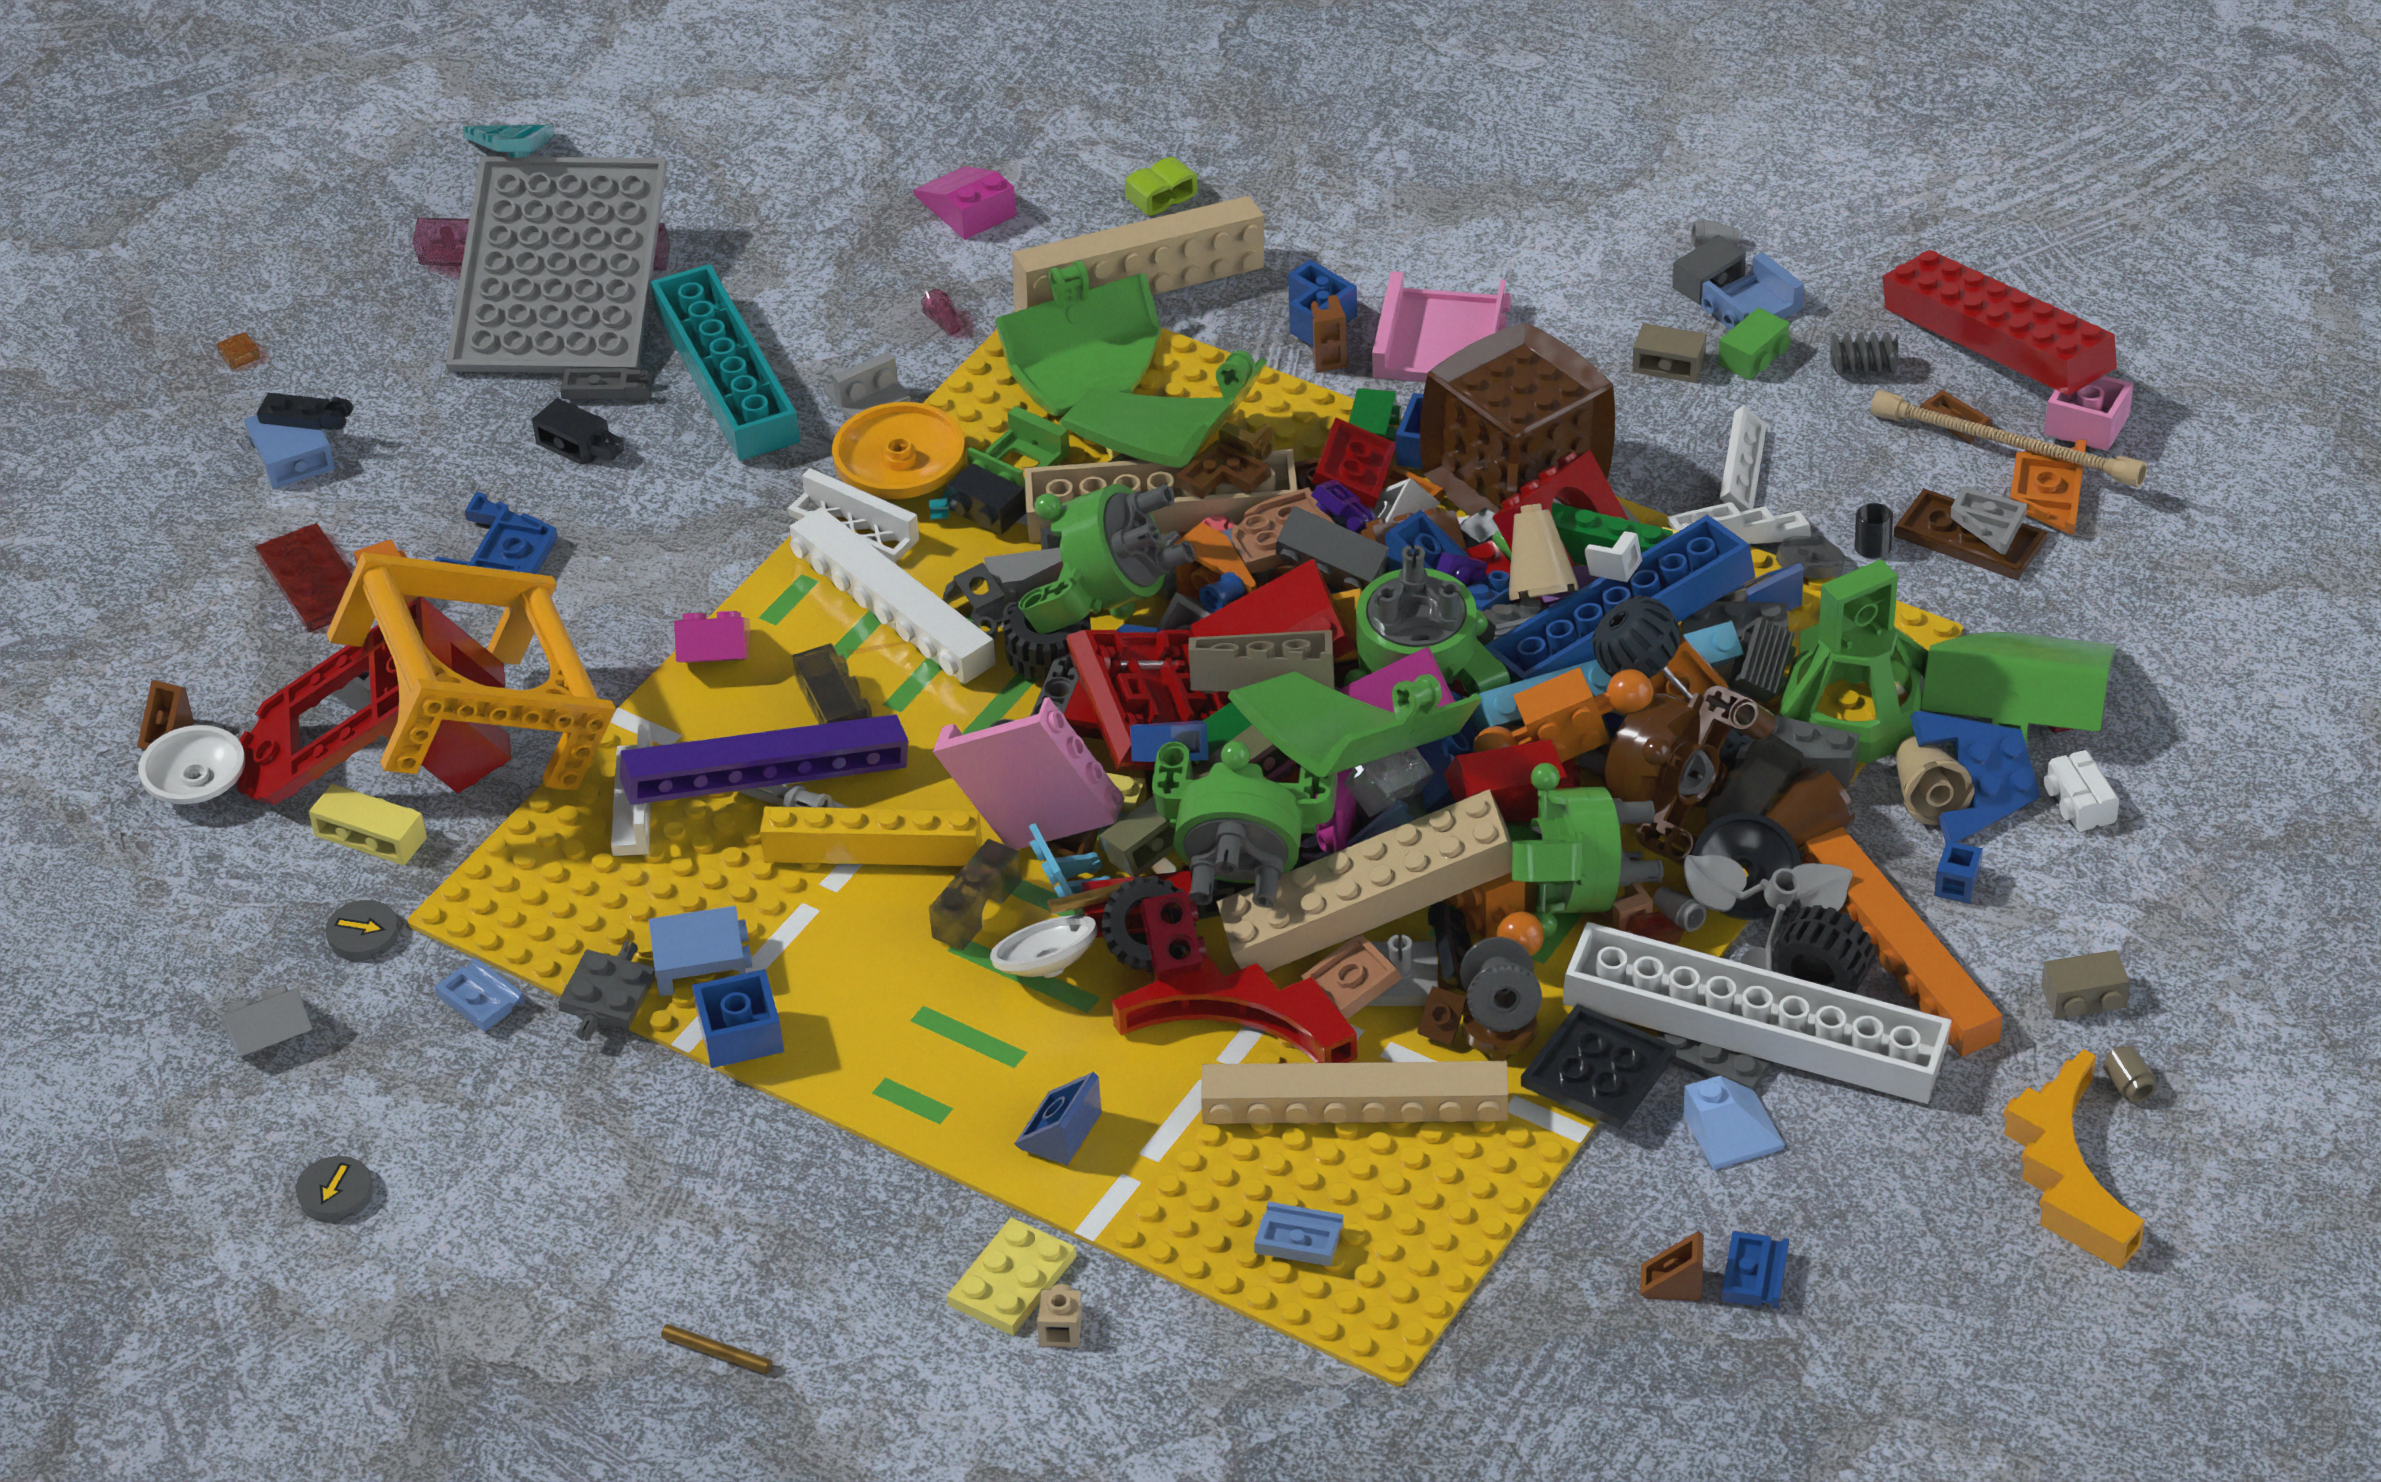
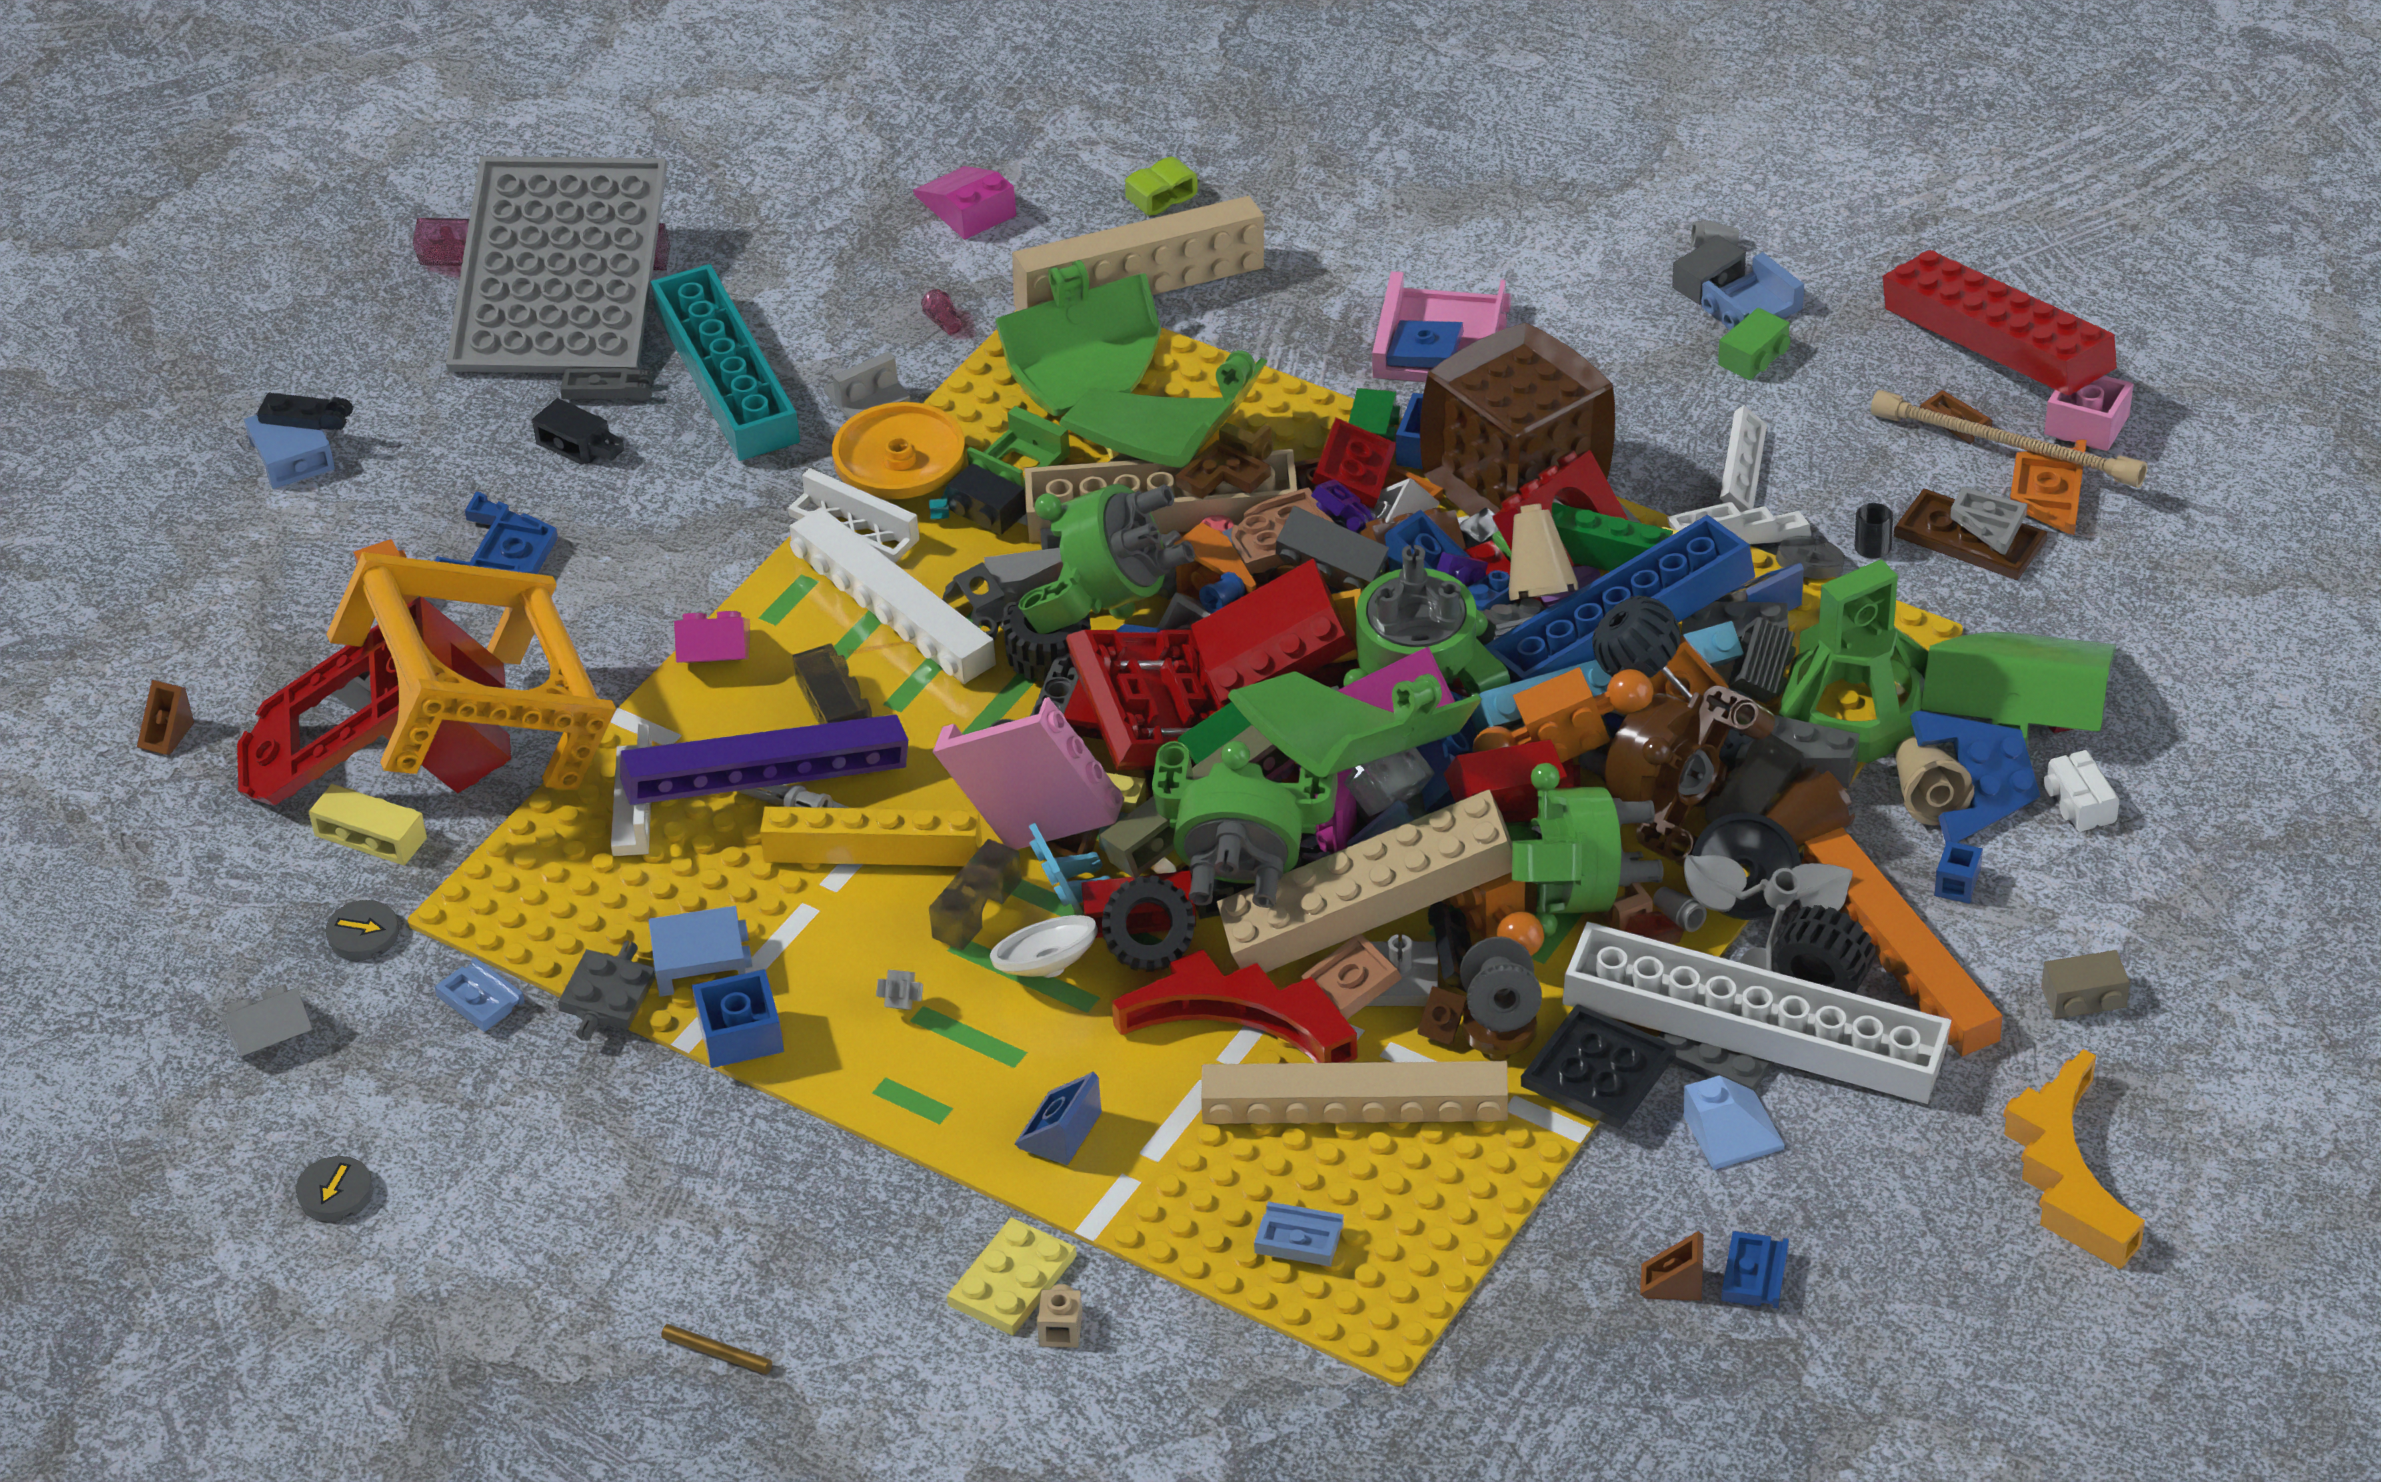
(191, 764): white dish -> none
(238, 350): clear orange plate -> none
(307, 574): clear red plate -> none
(514, 139): teal wing -> none
(899, 989): none -> light grey gear
(1082, 899): pearl gold bar -> none
(1148, 738): blue slope -> none
(1164, 935): dark red brick -> none
(1243, 660): dark tan wedge -> none
(1315, 283): blue brick -> none
(1329, 336): dark orange hinge -> none
(1424, 343): none -> blue plate
(1615, 562): white panel -> none
(1669, 353): dark tan brick -> none
(1864, 352): dark grey piece -> none
(2130, 1073): dark tan brick -> none

